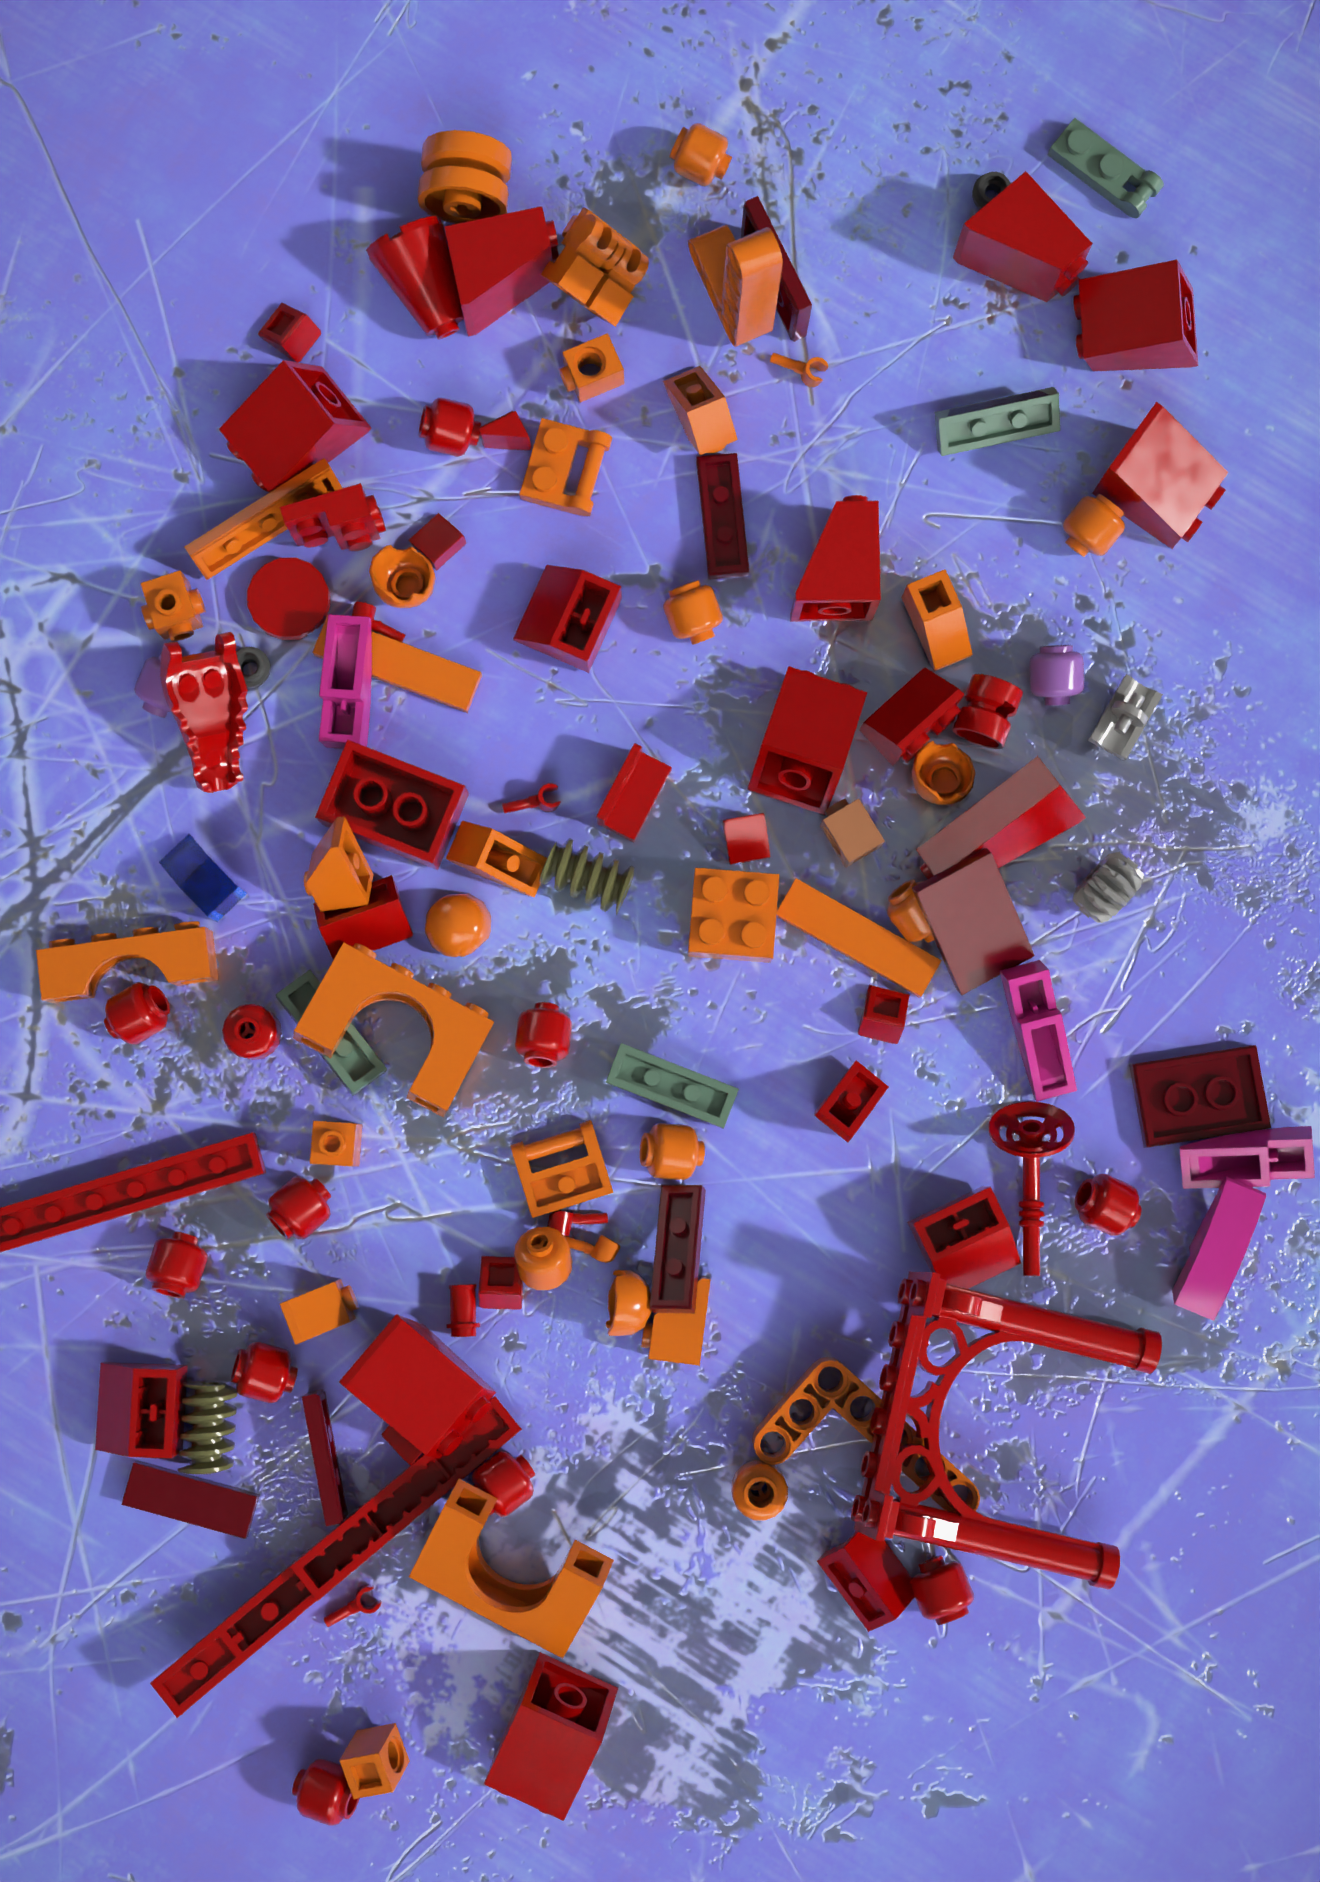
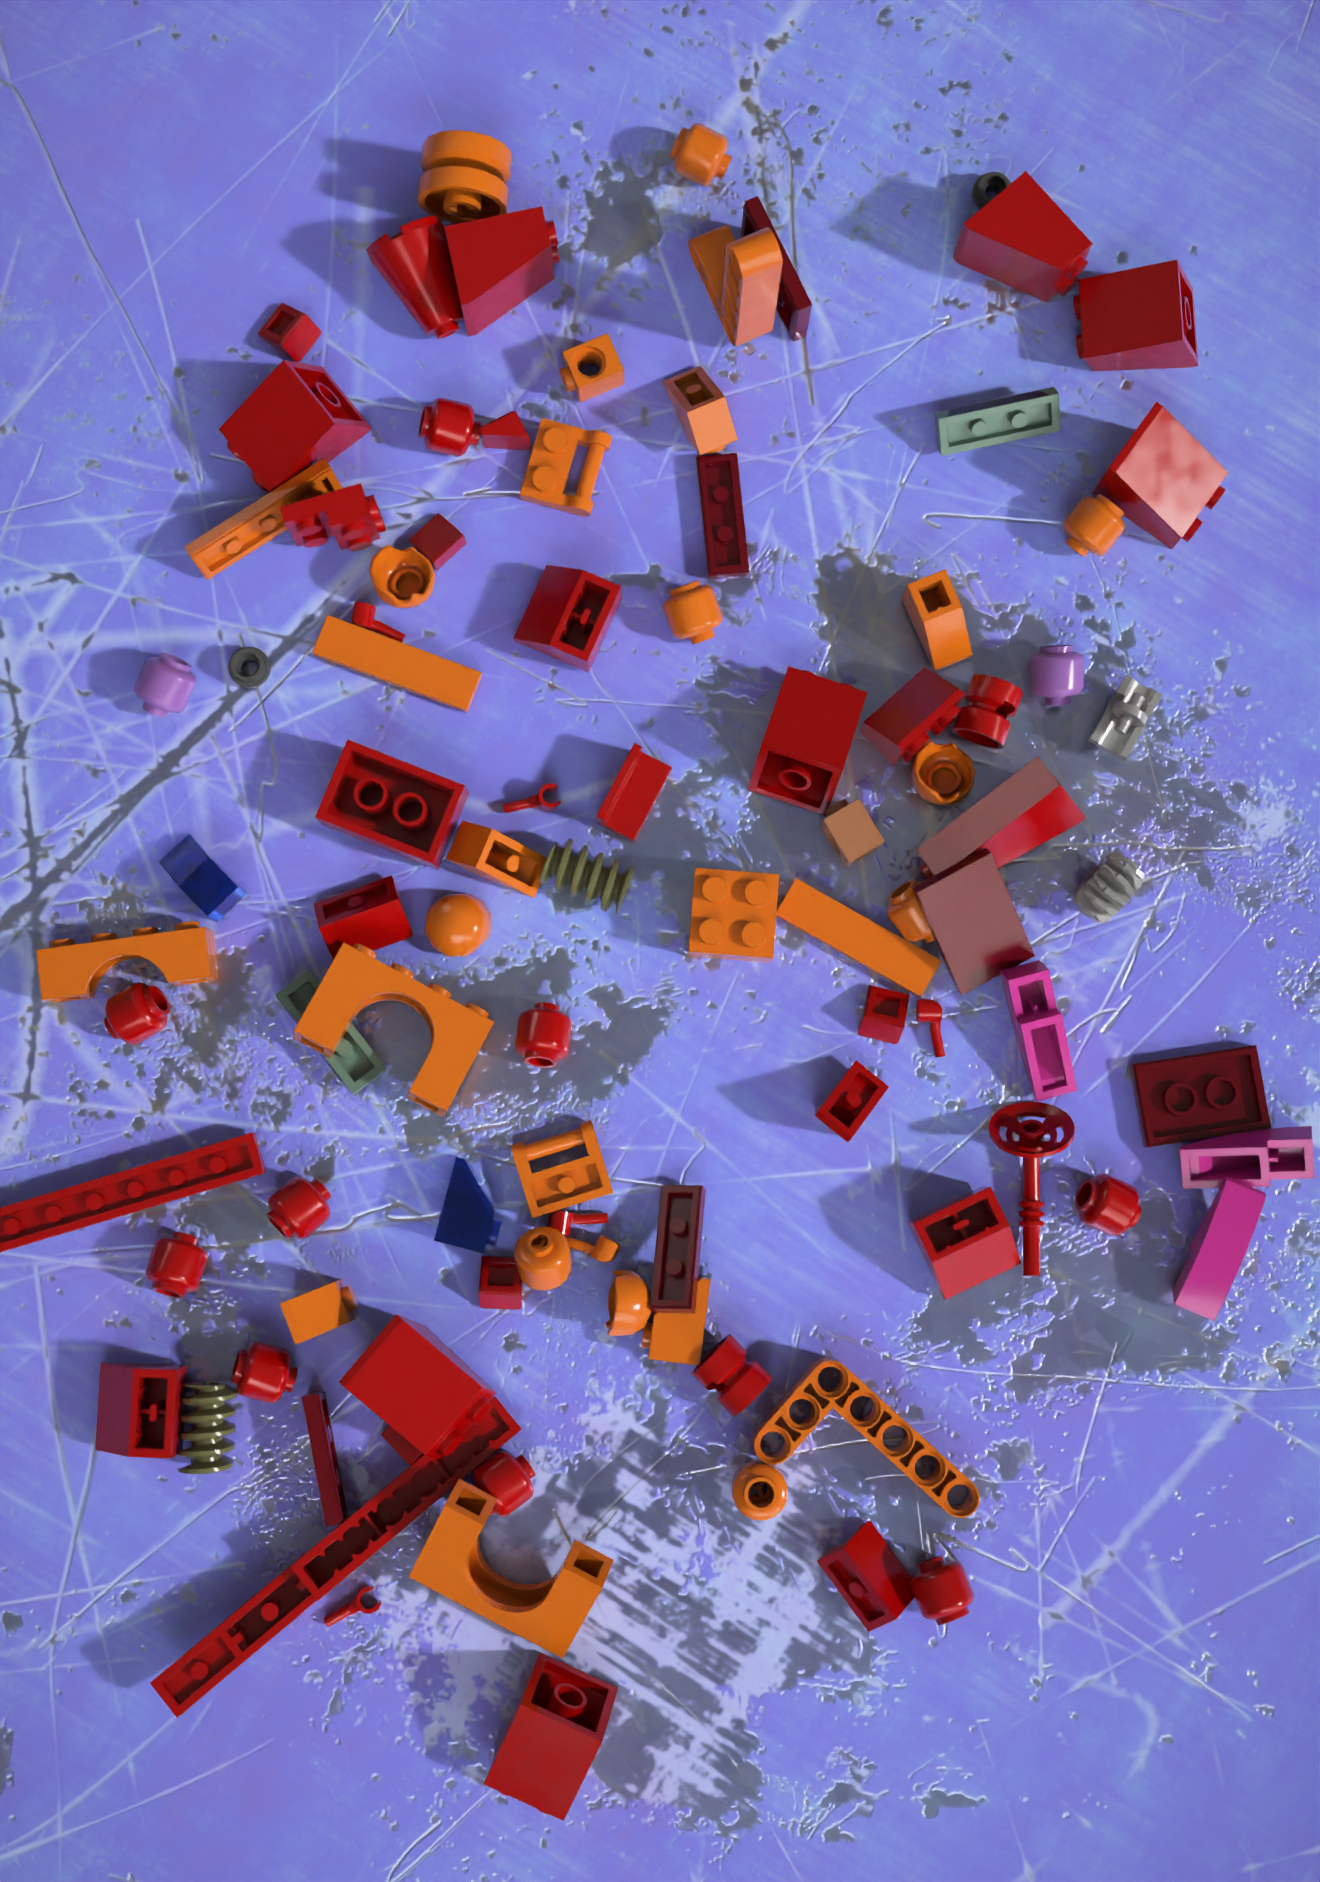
(172, 606): orange brick -> none
(190, 1499): dark red tile -> none
(208, 704): red animal -> none
(238, 1027): red head -> none
(288, 598): red tile -> none
(324, 1793): red head -> none
(336, 1143): orange brick -> none
(338, 870): orange slope -> none
(346, 681): dark pink slope -> none
(374, 1761): orange brick -> none
(463, 1310): red pin -> none
(467, 1212): none -> clear blue slope
(597, 266): orange hips -> none
(671, 1151): orange head -> none
(672, 1085): sand green plate -> none
(732, 1375): none -> red wheel
(746, 838): red slope -> none
(802, 368): orange hand -> none
(844, 567): red slope -> none
(883, 1516): red arch -> none
(931, 1012): none -> red hand
(1105, 168): sand green plate -> none

